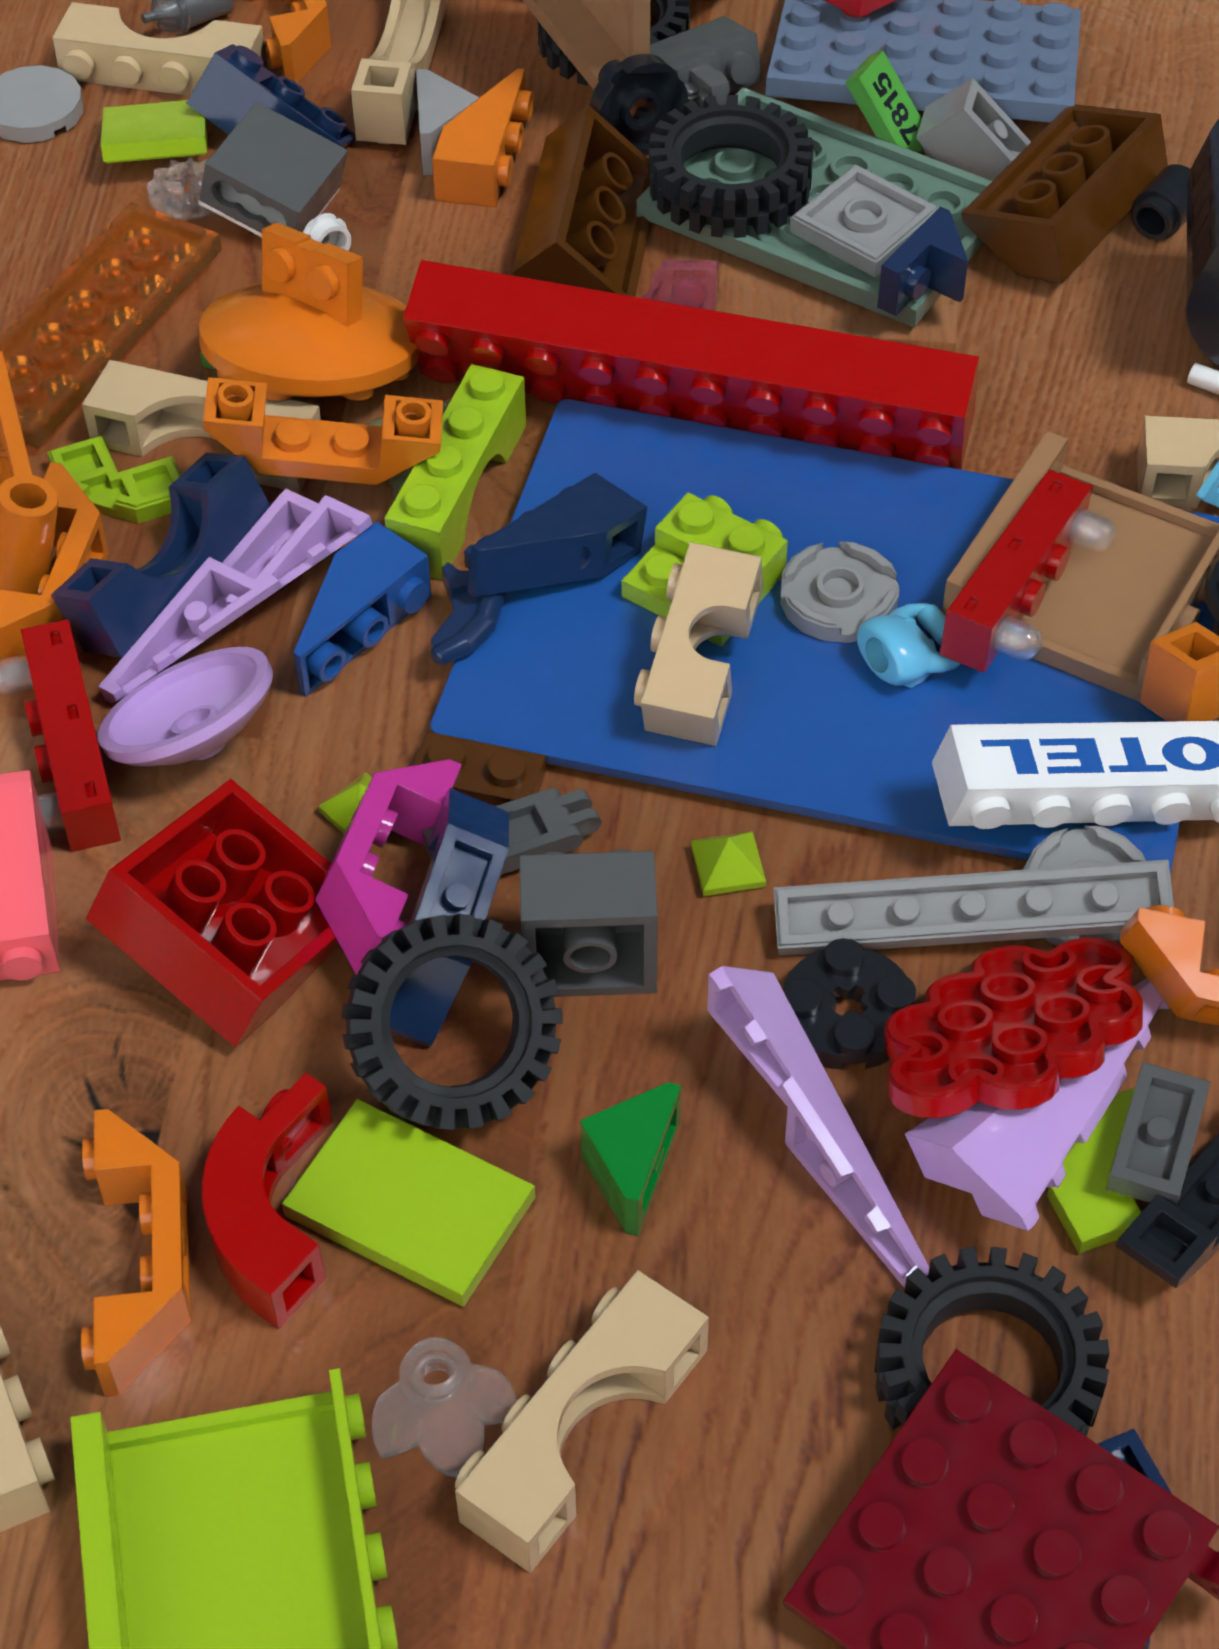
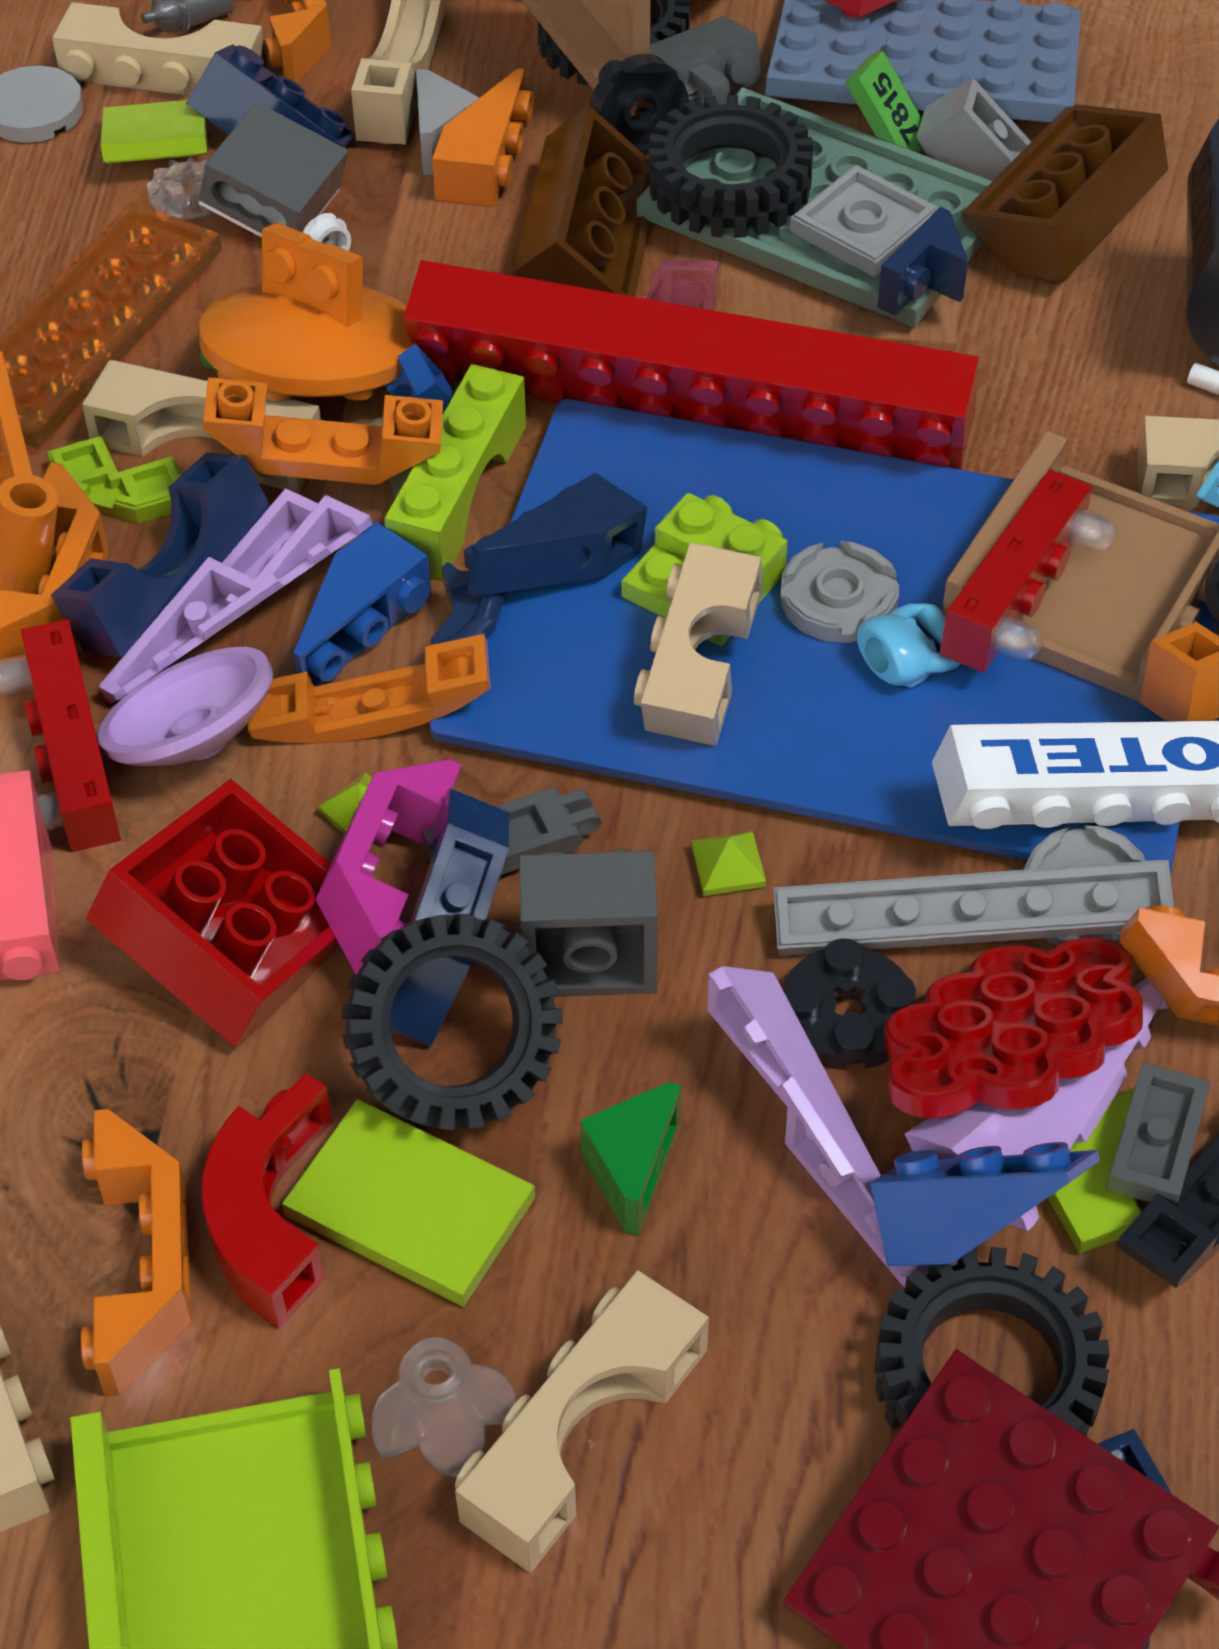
(374, 703): none -> orange slope
(420, 378): none -> blue tile
(487, 770): reddish brown plate -> none
(947, 1207): none -> blue slope
(1163, 204): black brick -> none

